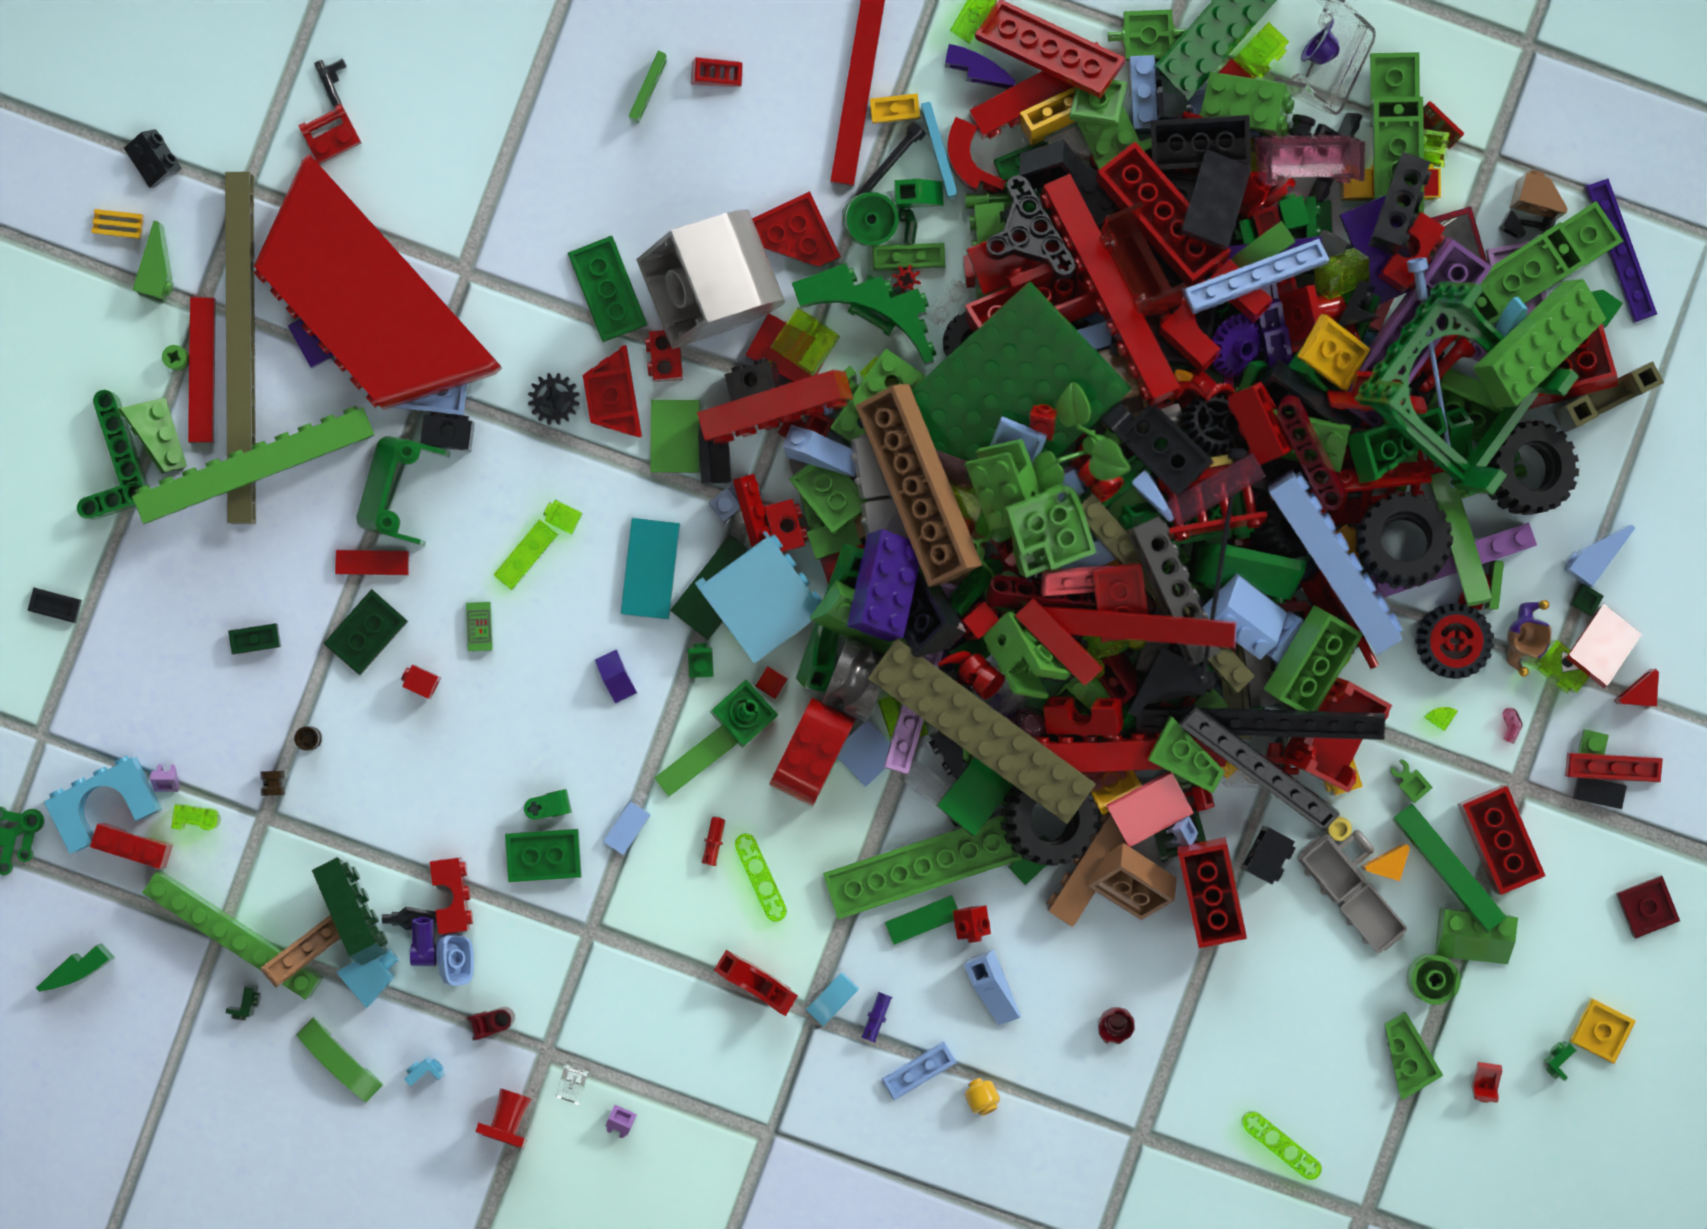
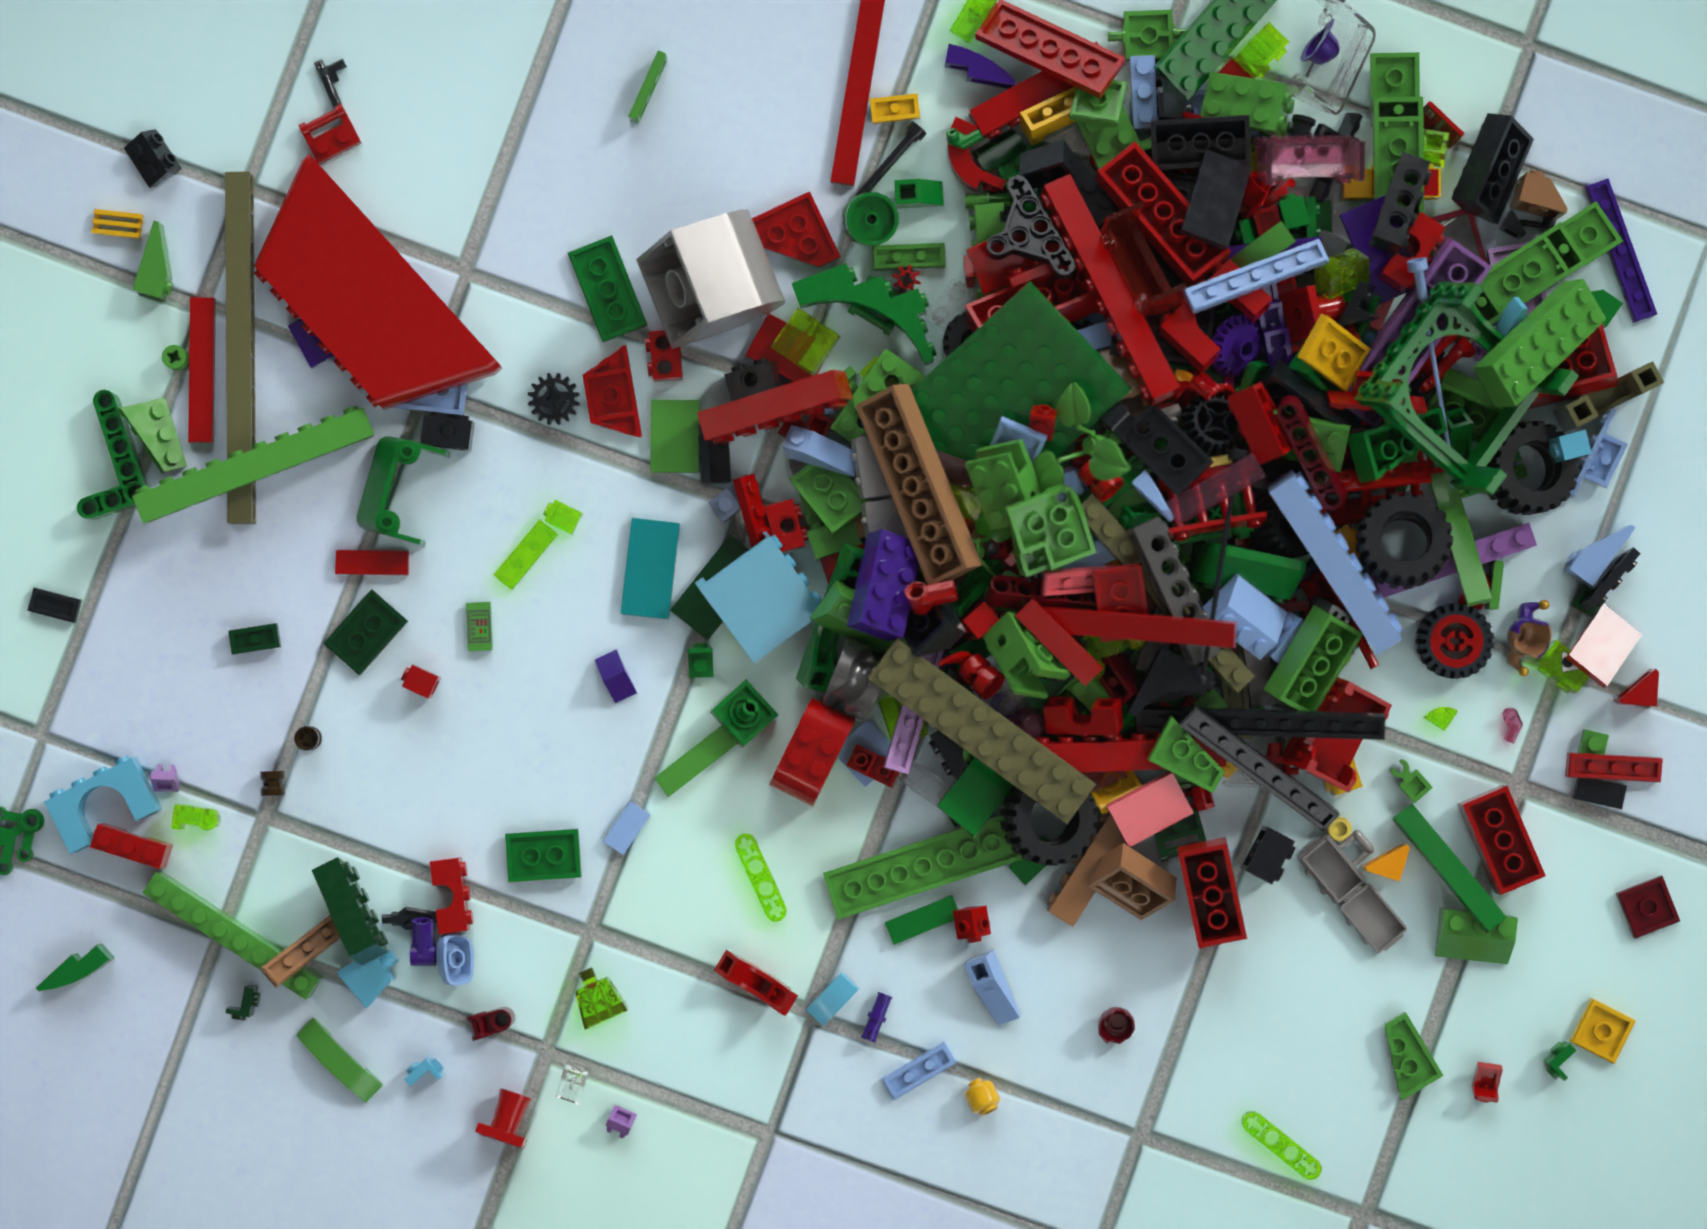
(552, 804): green piece -> none
(598, 999): none -> clear neon green torso
(698, 62): red slope -> none
(713, 841): red axle -> none
(771, 682): red slope -> none
(872, 766): none -> red slope
(911, 225): dark green arm -> none
(923, 597): none -> red piece
(939, 151): medium azure tile -> none
(961, 140): none -> green arm
(999, 150): none -> dark green slope
(1184, 832): light blue tile -> none
(1331, 609): none -> dark grey tile
(1438, 991): bright green brick -> none
(1492, 167): none -> black slope
(1569, 446): none -> medium azure brick
(1604, 458): none -> light blue bracket
(1611, 579): none -> black plate

